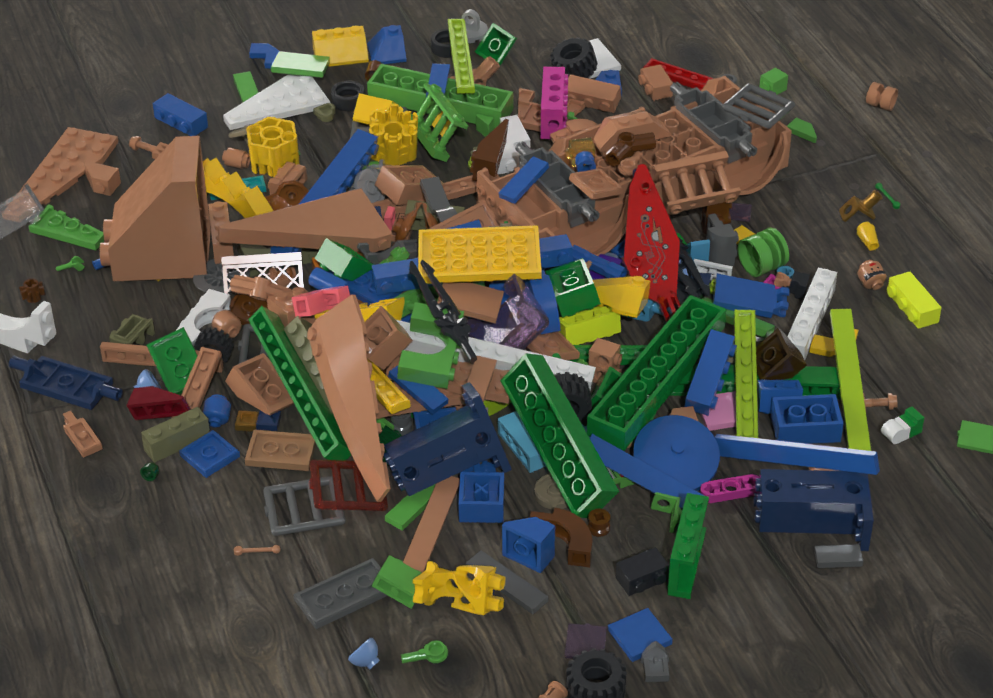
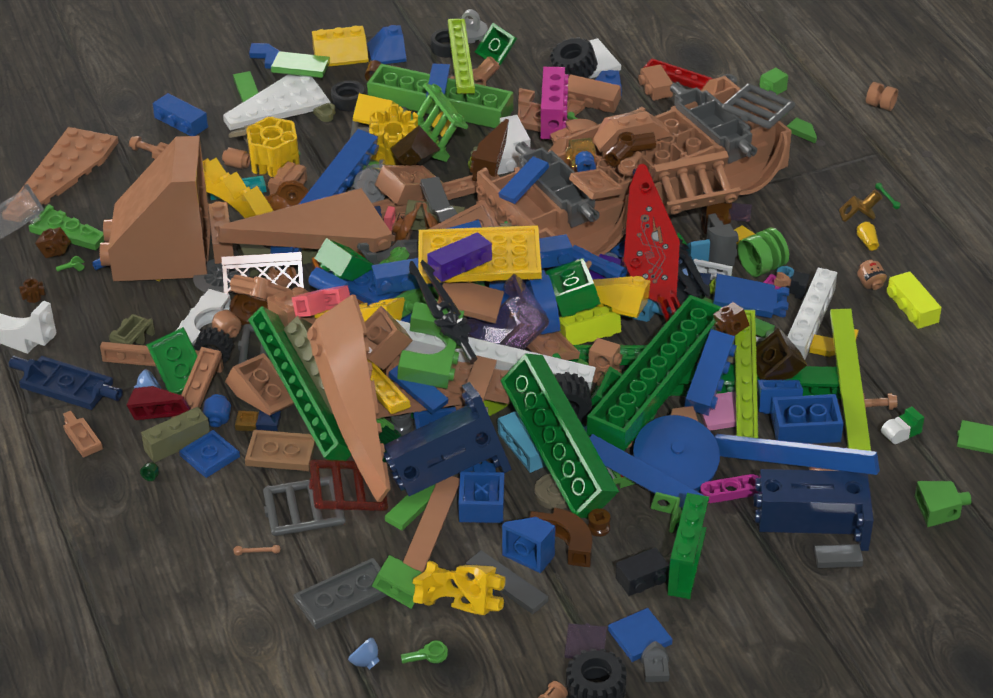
(53, 242): none -> reddish brown brick
(102, 178): nougat slope -> none
(415, 148): none -> dark brown slope
(460, 256): none -> dark purple brick
(484, 124): bright green slope -> none
(731, 319): none -> reddish brown brick
(940, 501): none -> bright green torso

